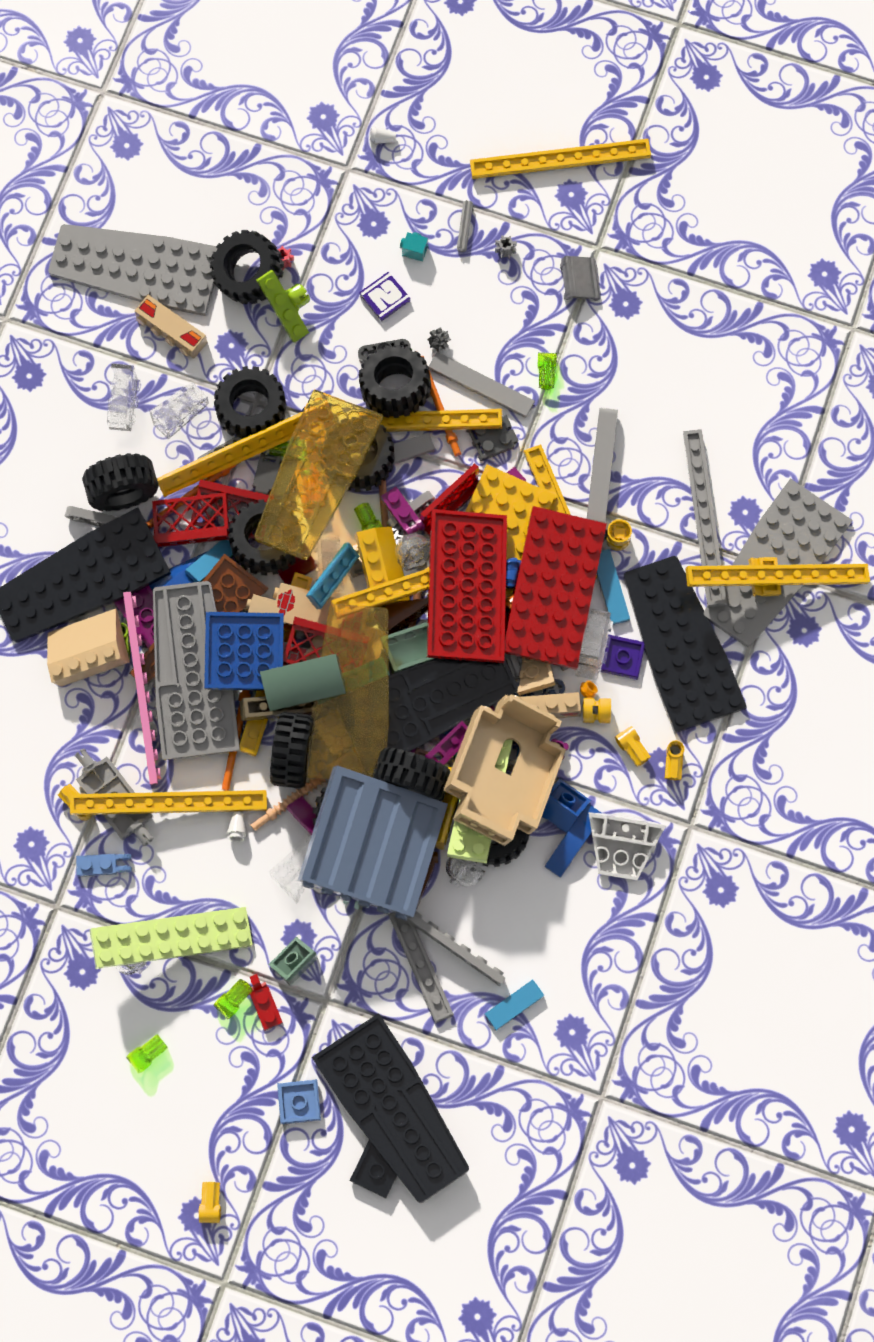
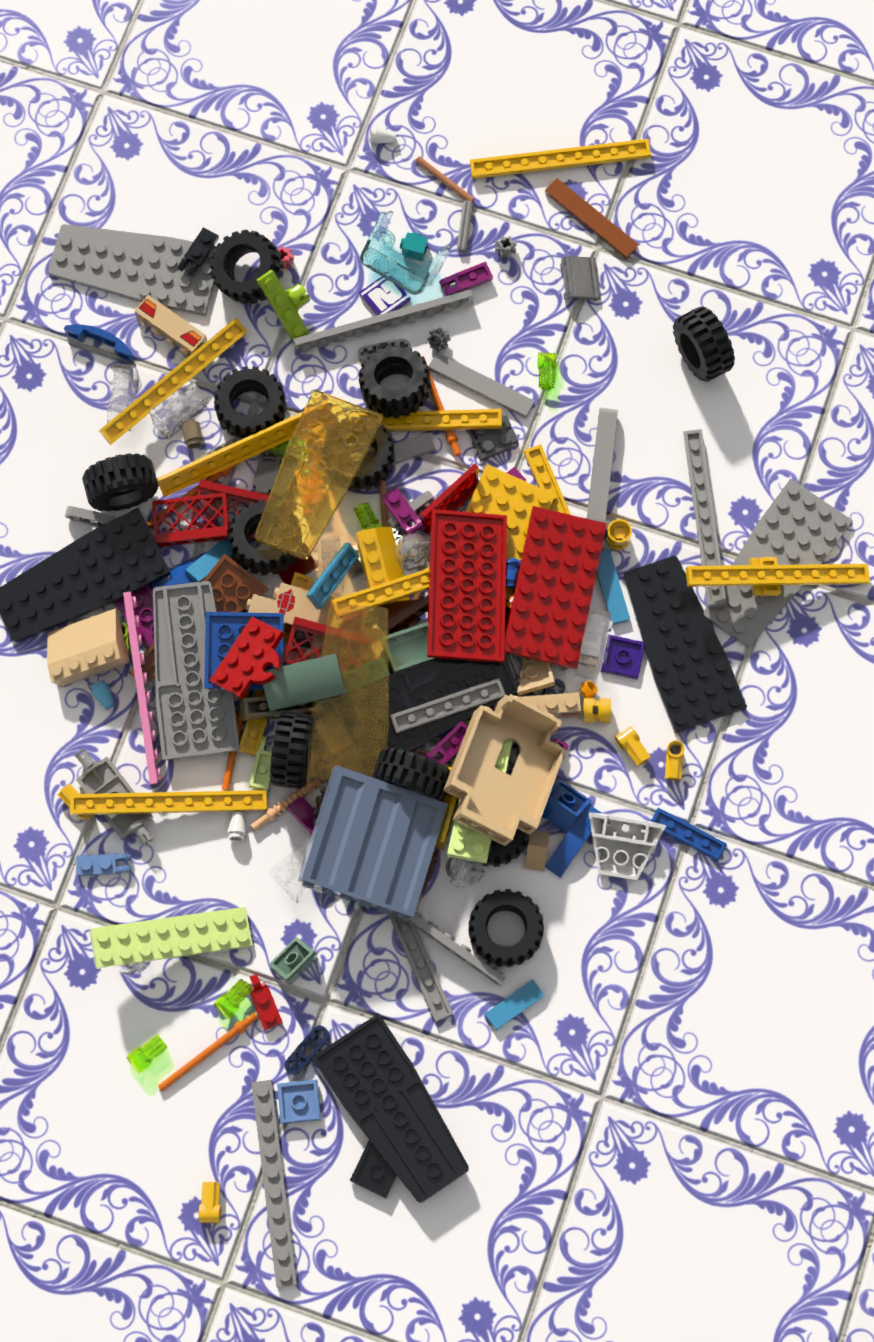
(80, 332): none -> blue slope
(103, 694): none -> medium azure cone
(172, 381): none -> yellow plate
(192, 433): none -> dark tan brick
(199, 251): none -> black hinge
(240, 1027): none -> orange bar
(249, 659): none -> red plate
(261, 771): none -> yellowish green hinge
(274, 1183): none -> light grey plate
(293, 1058): none -> dark blue beam
(377, 323): none -> light grey plate
(396, 267): none -> clear light blue windscreen
(447, 706): none -> light grey tile
(449, 183): none -> nougat bar
(466, 279): none -> magenta plate
(511, 902): none -> black tyre
(537, 850): none -> tan slope
(591, 218): none -> dark orange tile
(689, 835): none -> blue tile
(703, 344): none -> black tyre

